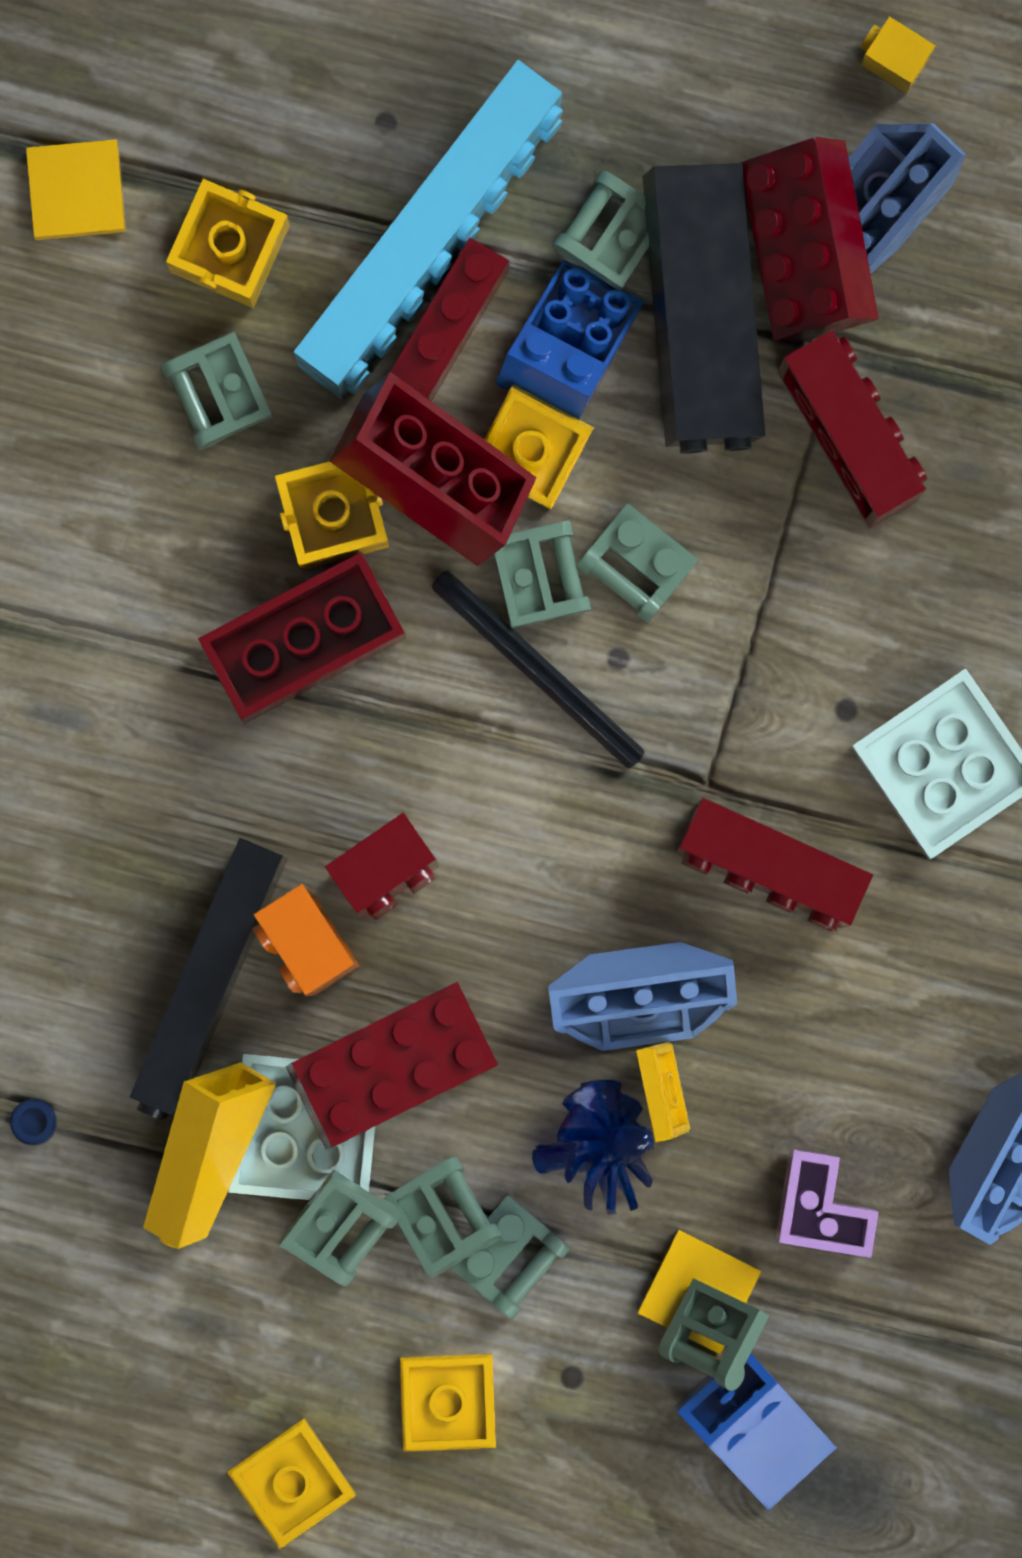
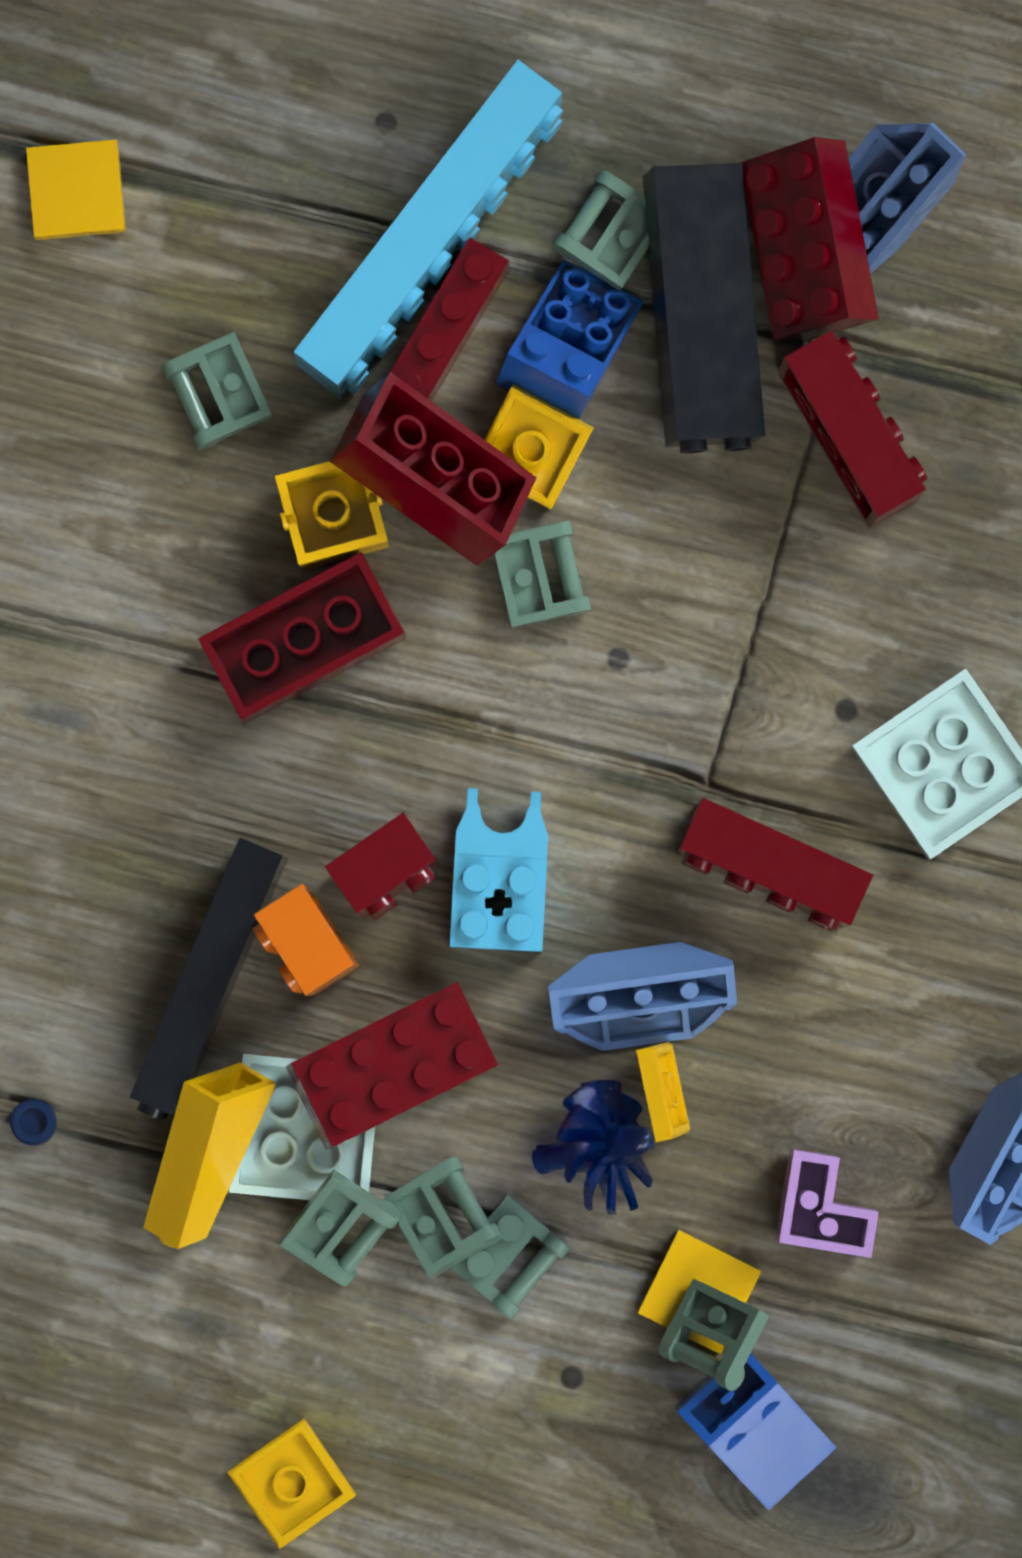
(228, 243): yellow brick -> none
(447, 1402): yellow tile -> none
(505, 863): none -> medium azure brick
(538, 669): black axle -> none
(645, 550): sand green plate -> none
(896, 53): yellow brick -> none

